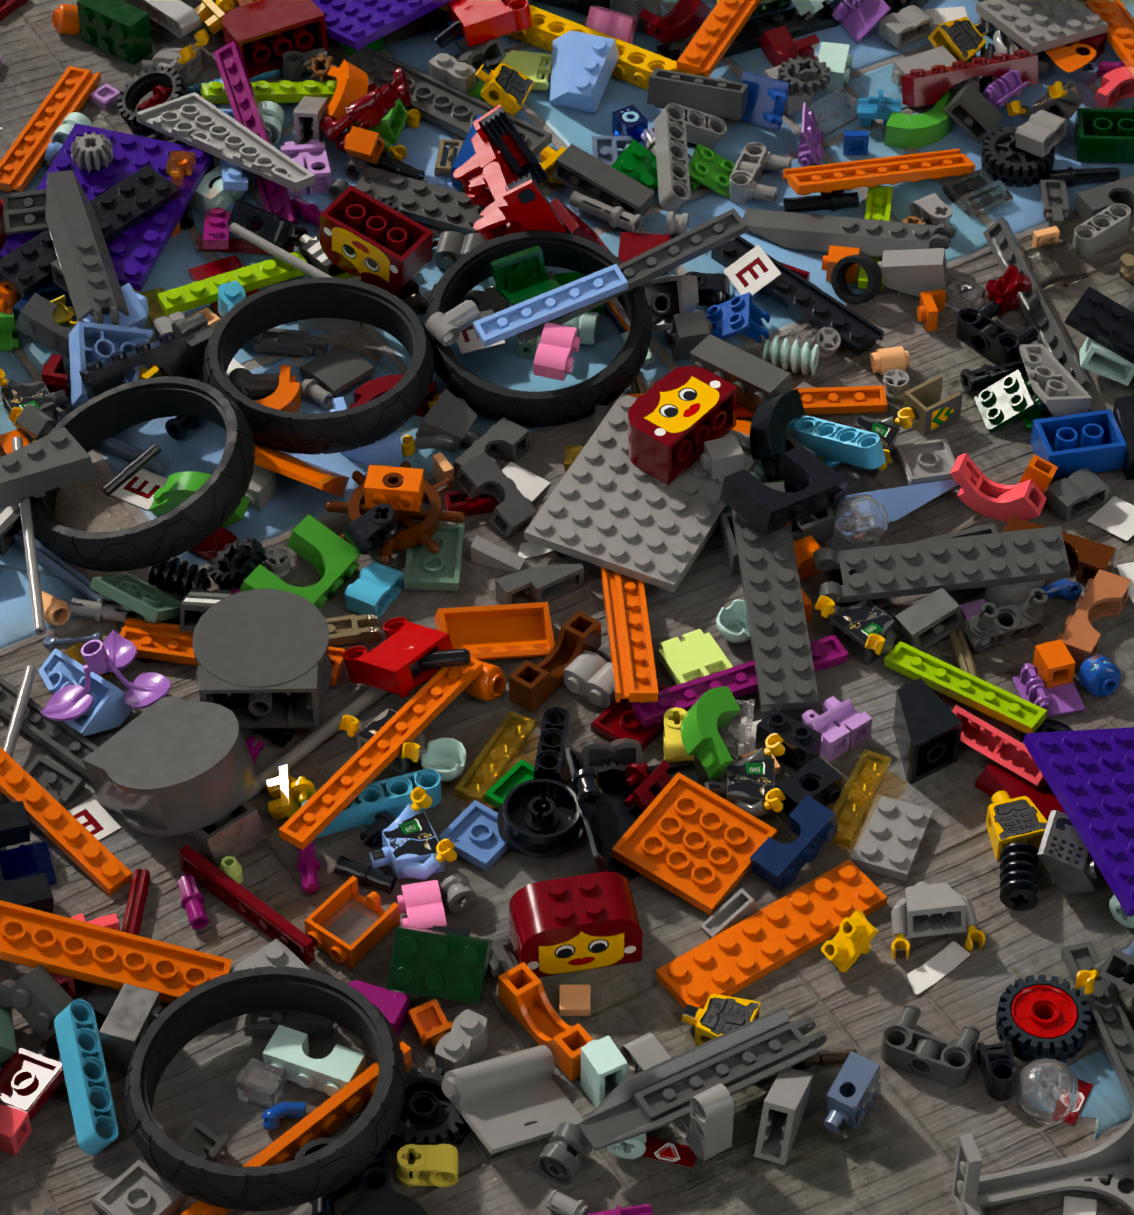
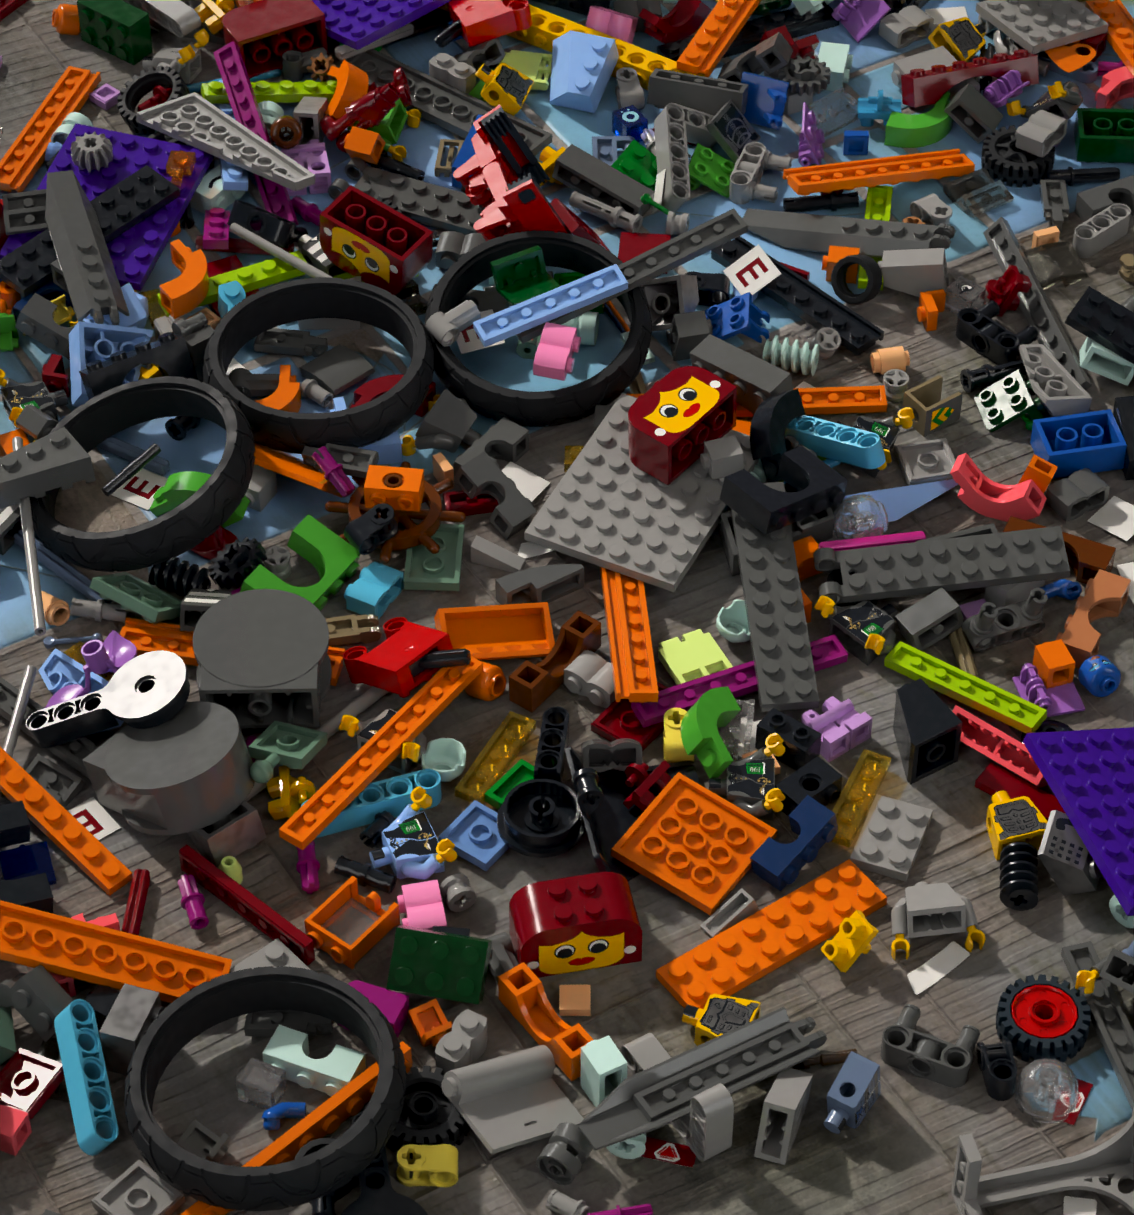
(139, 693): none -> beam
(189, 288): none -> orange arch
(285, 746): none -> sand green plate
(293, 137): none -> reddish brown head
(333, 472): none -> magenta axle
(344, 52): none -> light grey axle
(354, 460): none -> dark grey hinge
(629, 89): none -> light grey piece
(646, 198): none -> green hinge
(659, 189): none -> white sticker
(732, 130): none -> flat silver tile
(765, 56): none -> dark grey arch
(873, 541): none -> dark pink axle

